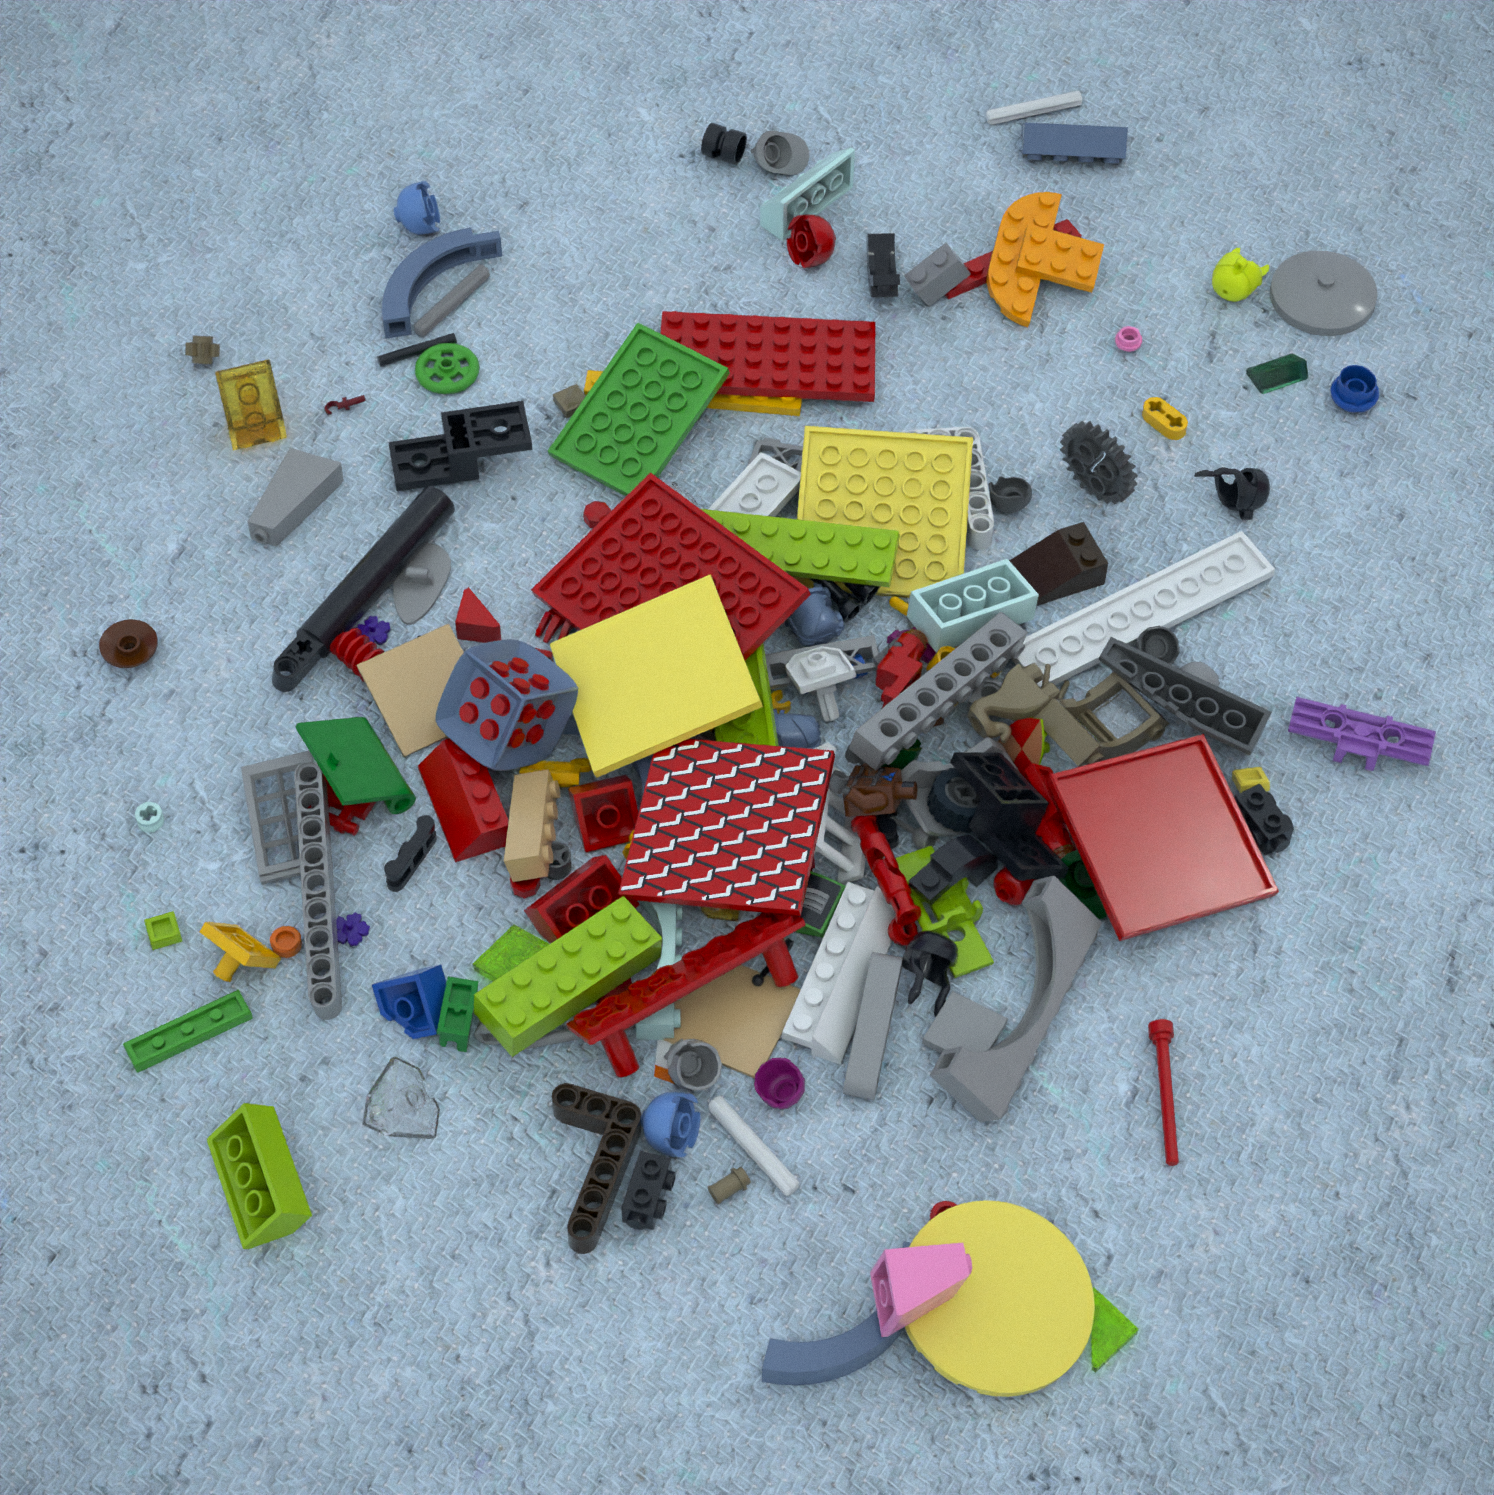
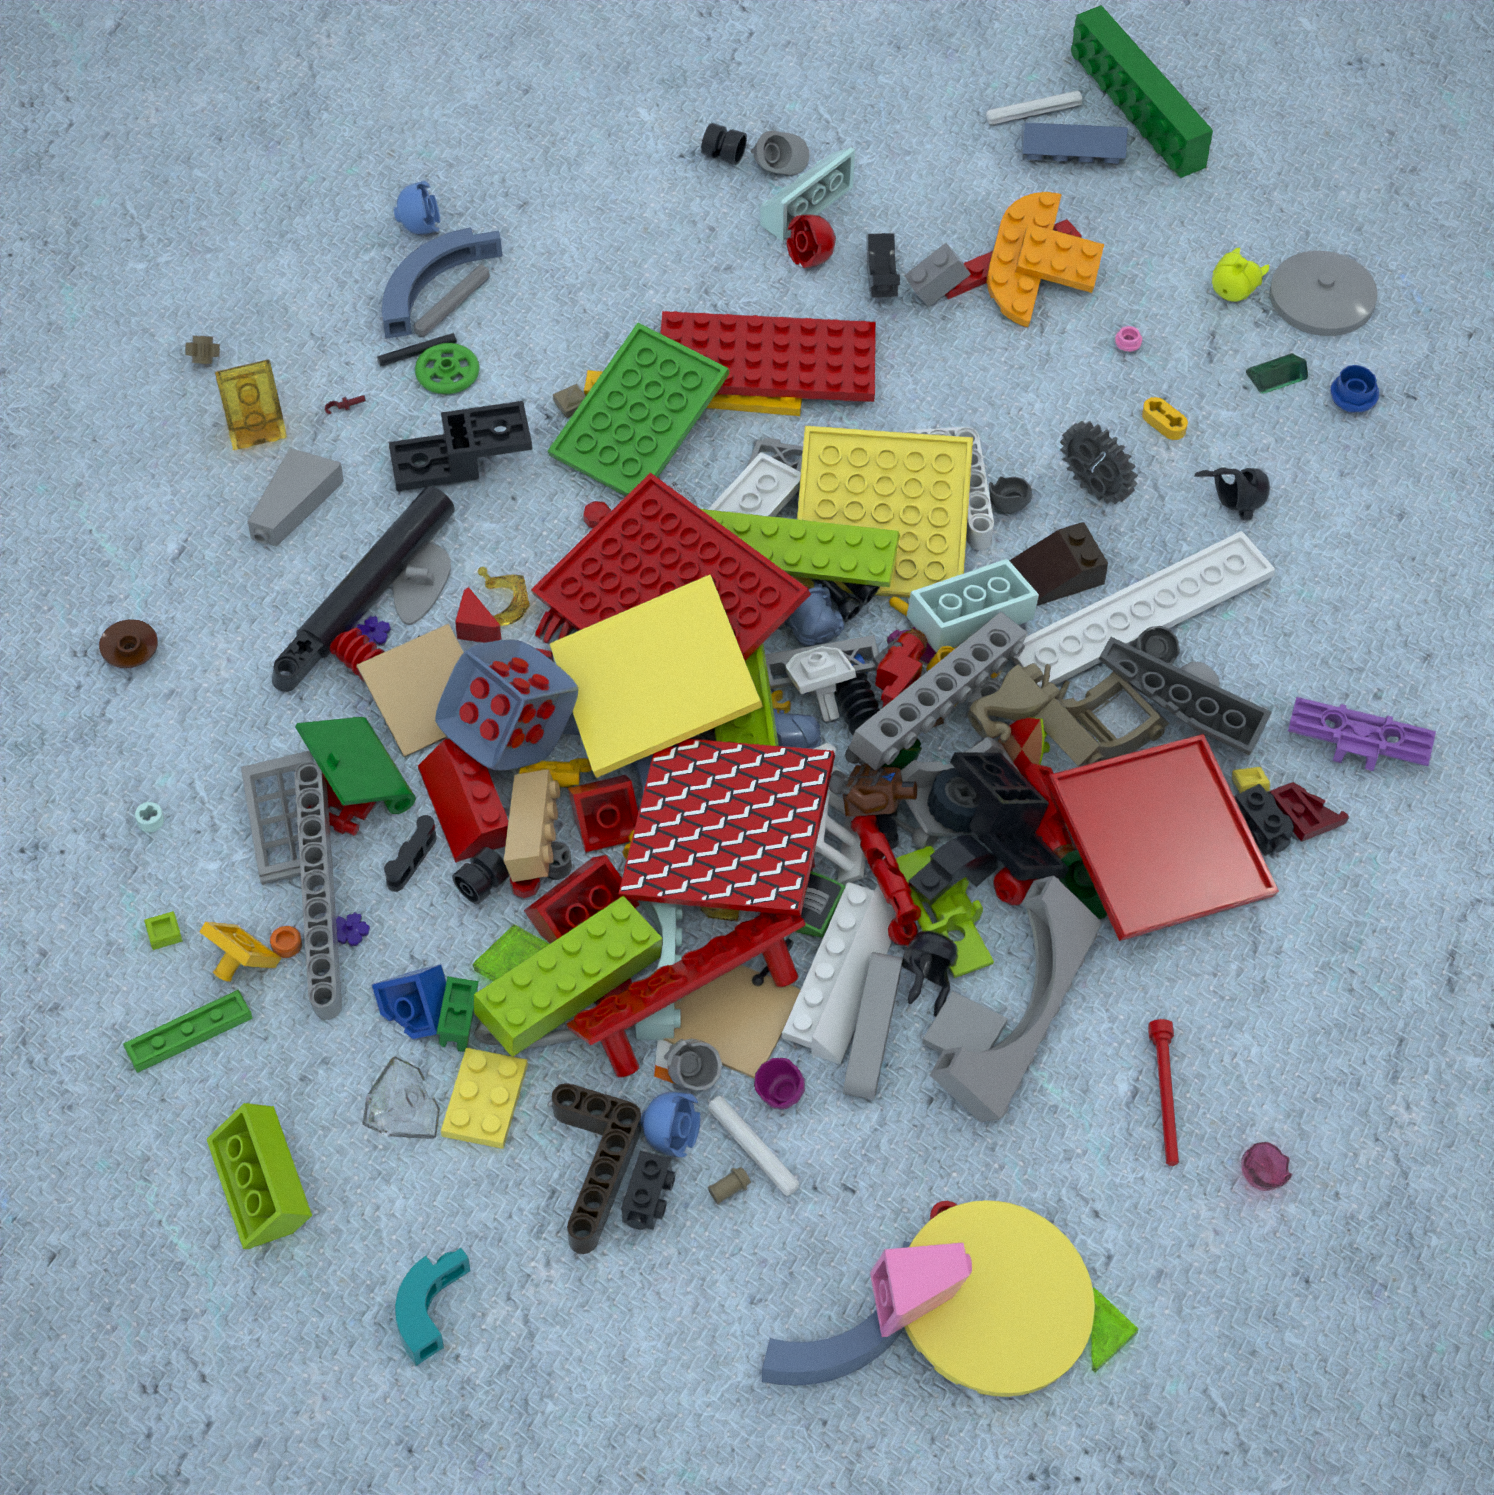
(415, 1294): none -> teal arch
(483, 873): none -> black wheel
(484, 1098): none -> light yellow plate
(520, 599): none -> clear yellow helmet
(856, 700): none -> black piece
(1141, 91): none -> green brick
(1265, 1167): none -> clear pink hair
(1306, 811): none -> dark red wing

